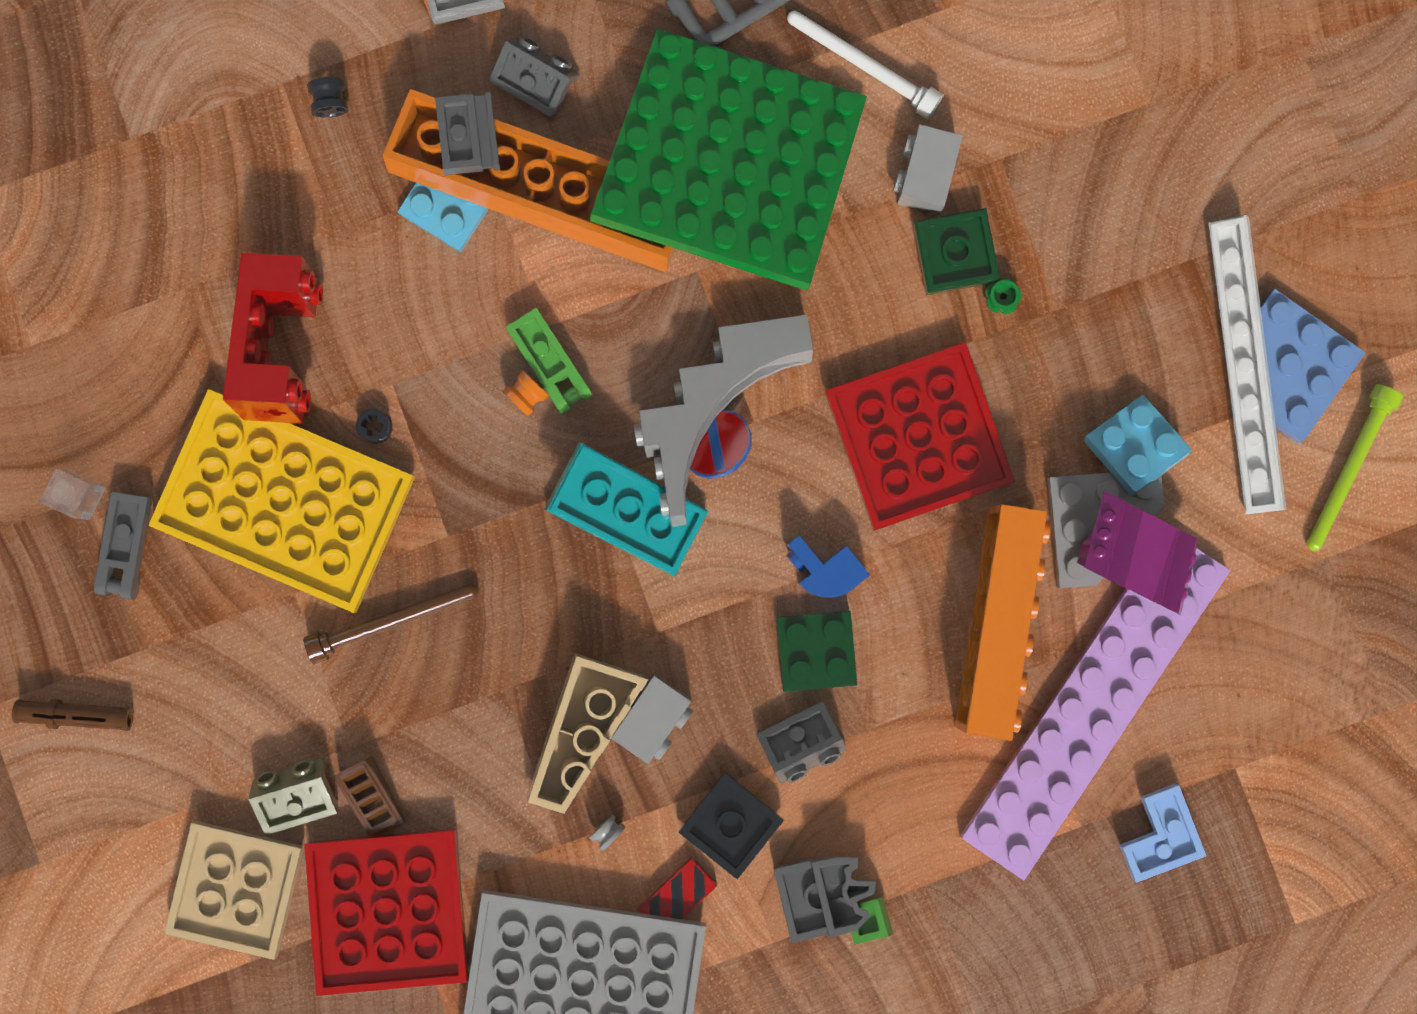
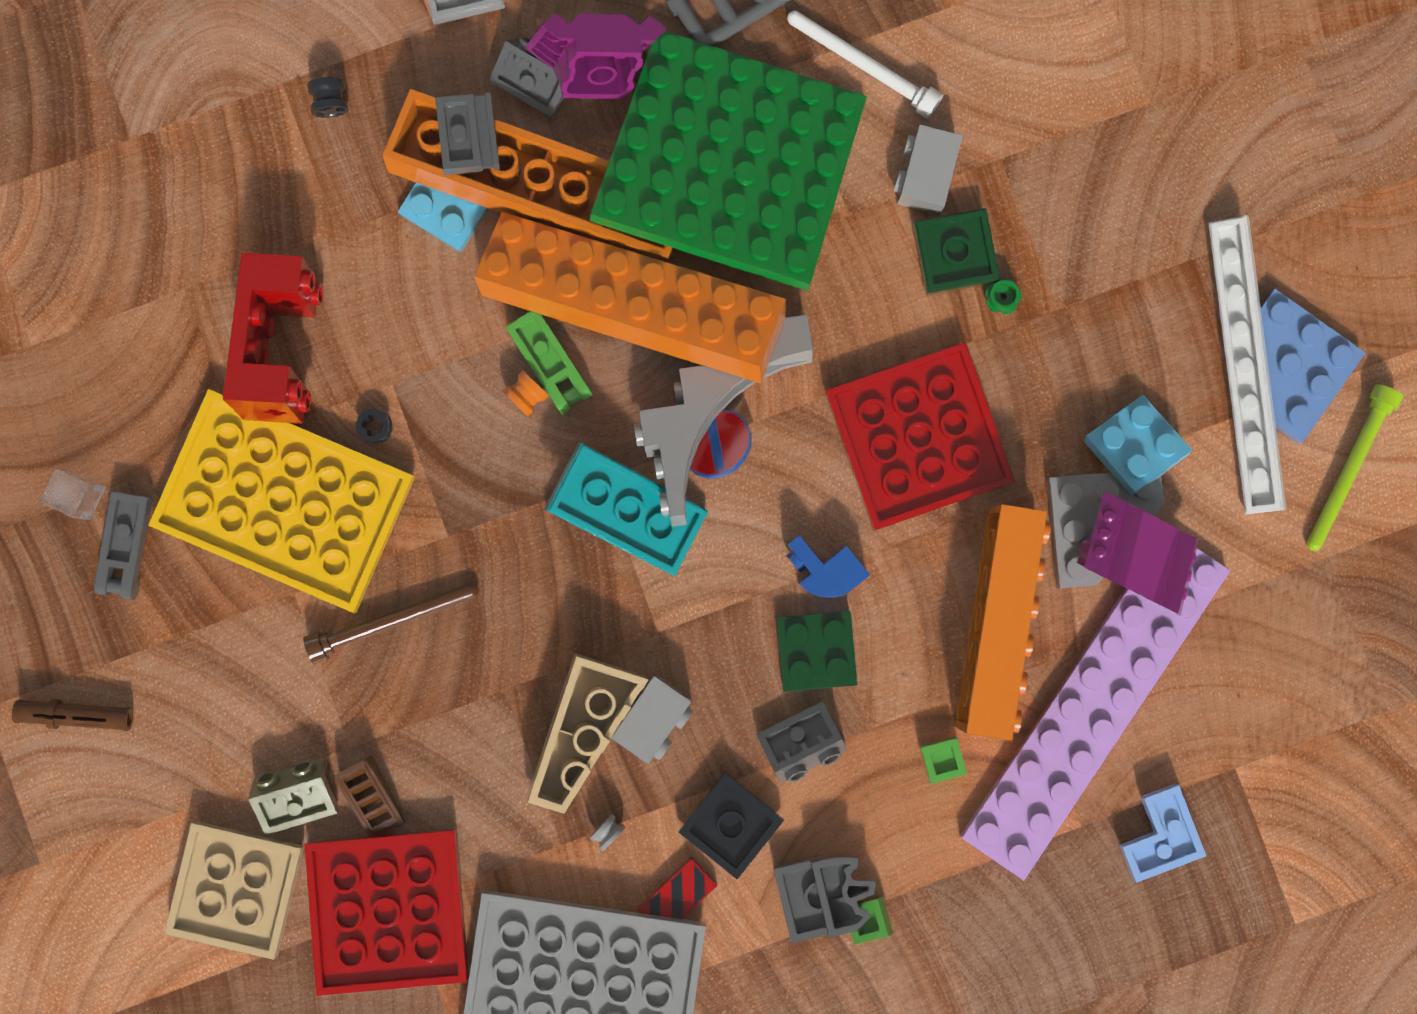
(594, 52): none -> magenta slope
(631, 297): none -> orange brick
(943, 760): none -> bright green plate

